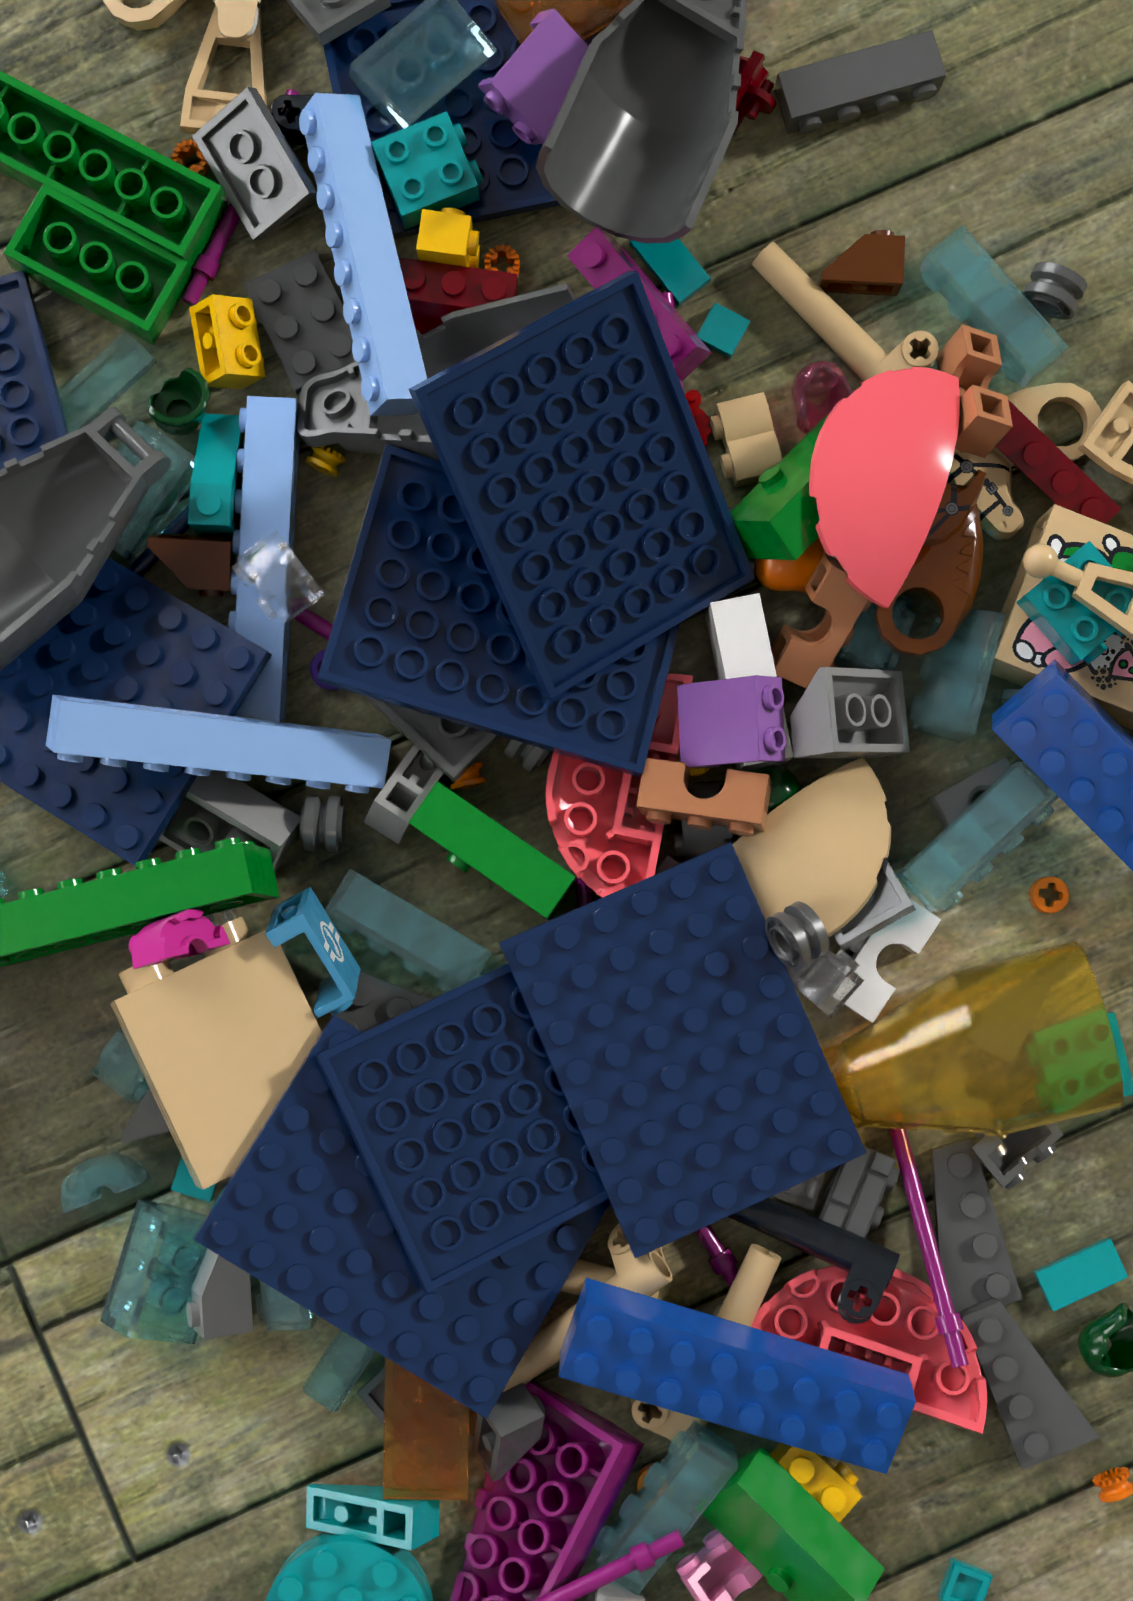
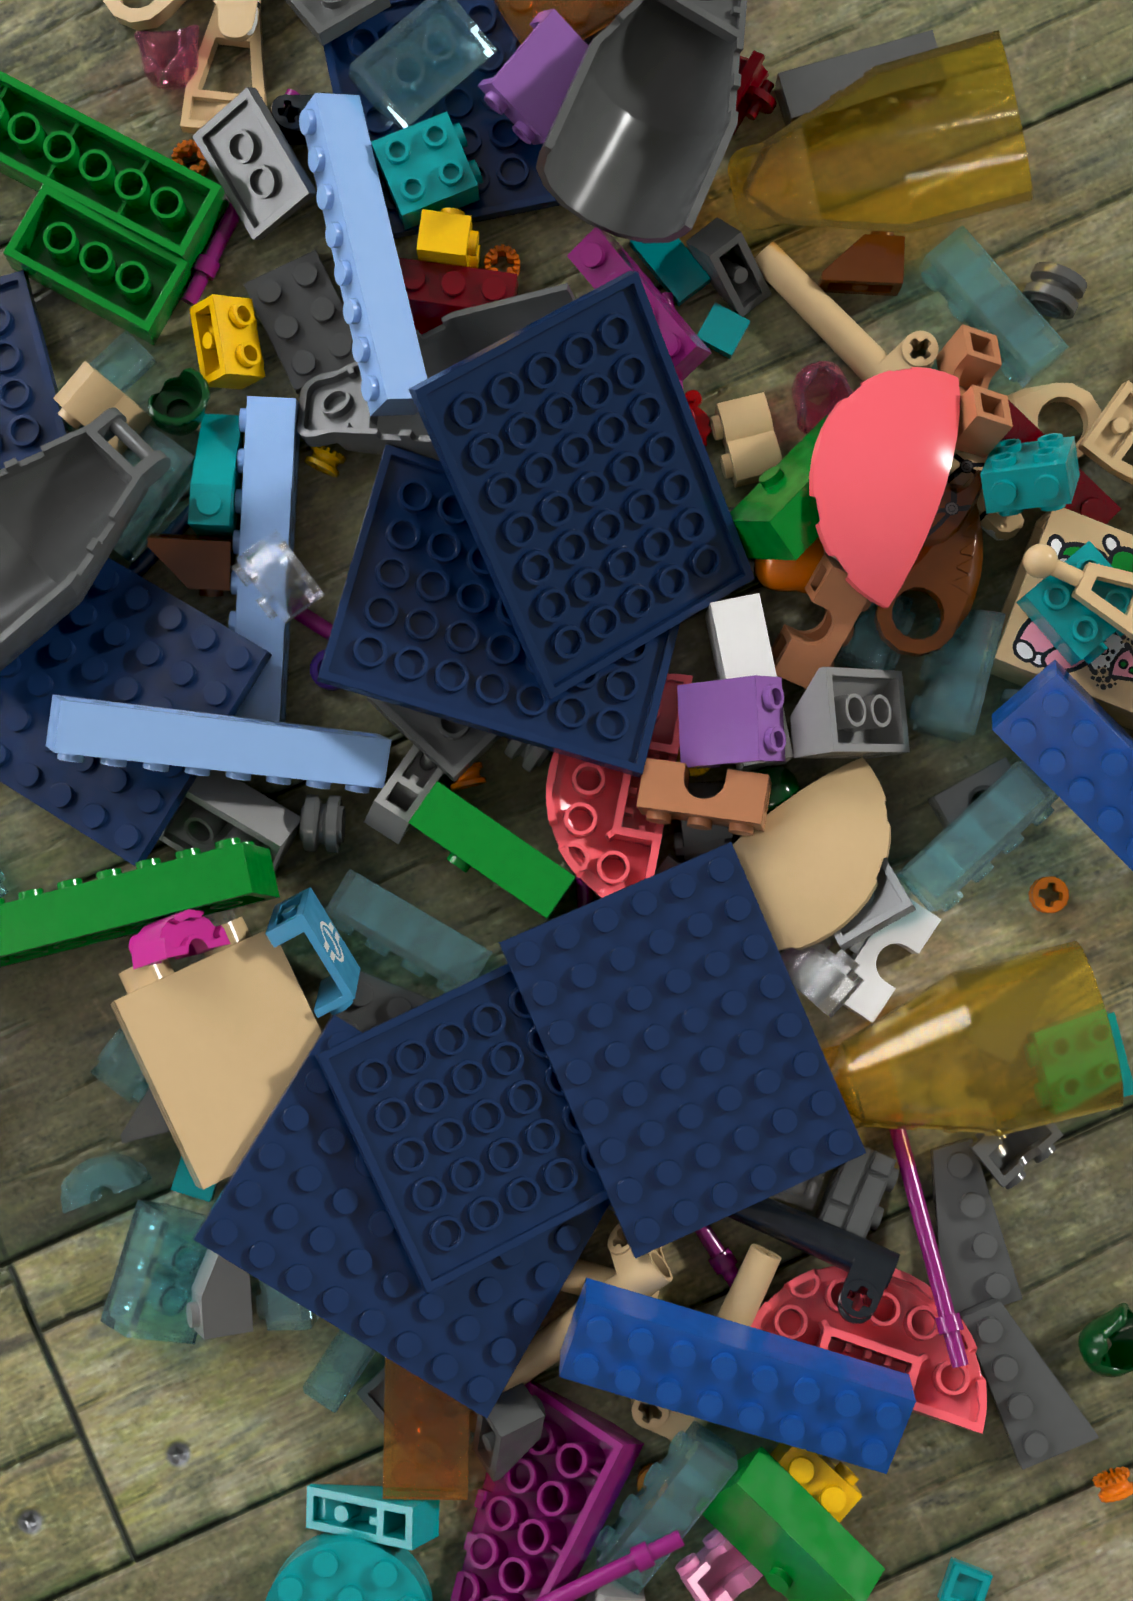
(90, 394): none -> tan brick
(169, 56): none -> clear pink hair
(730, 265): none -> dark grey slope
(797, 935): flat silver wheel -> none
(895, 148): none -> clear yellow windscreen
(1030, 475): none -> teal brick
(1080, 1274): teal tile -> none

